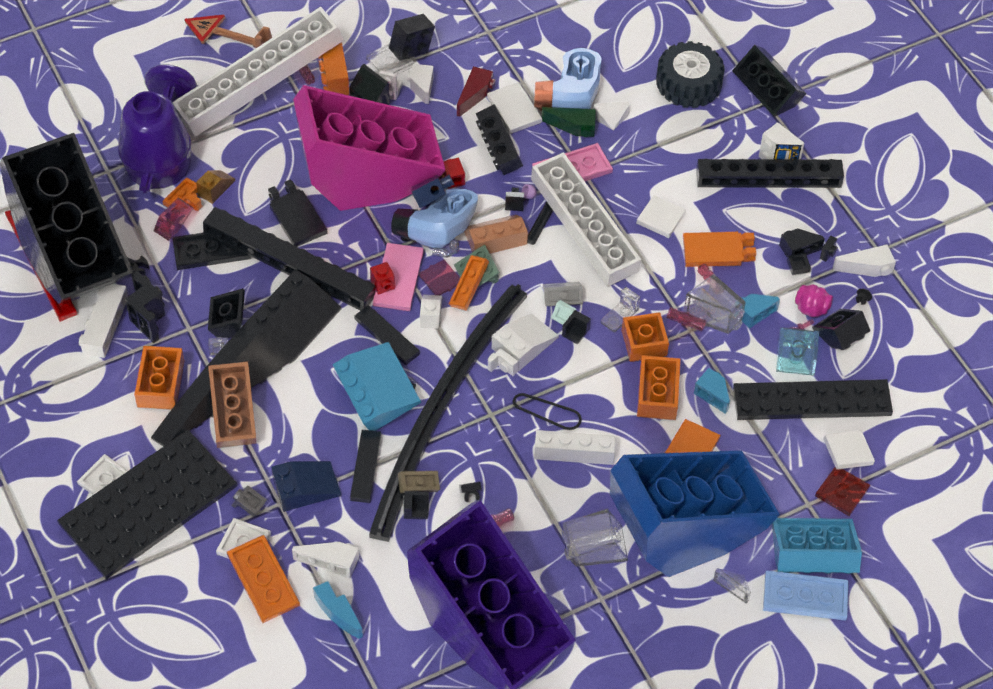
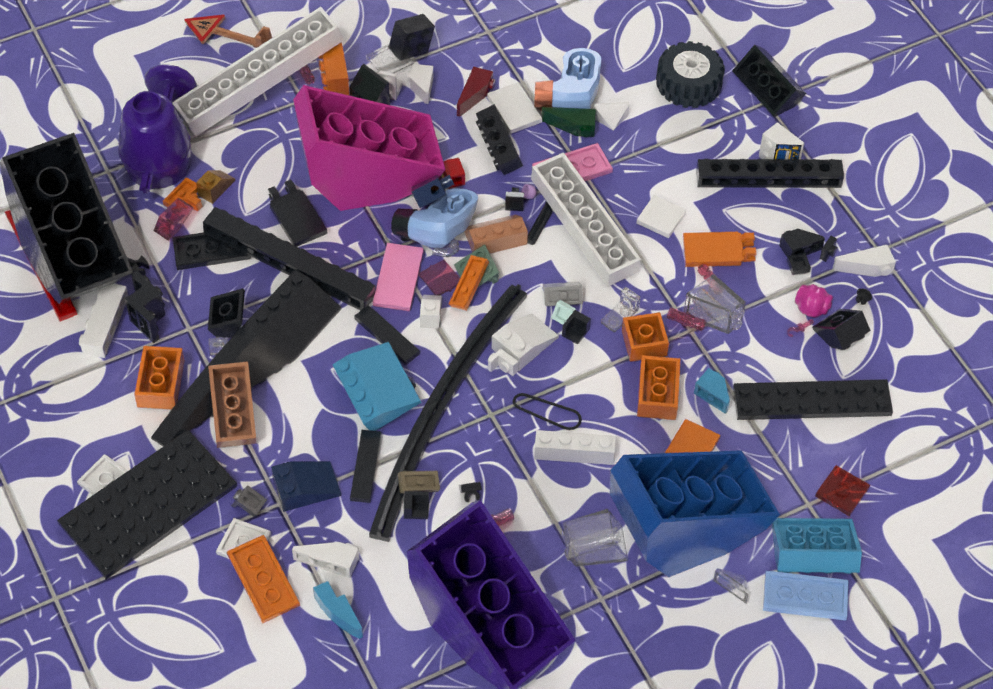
(382, 278): red brick -> none
(758, 308): dark azure slope -> none
(797, 351): clear light blue slope -> none
(848, 449): white tile -> none

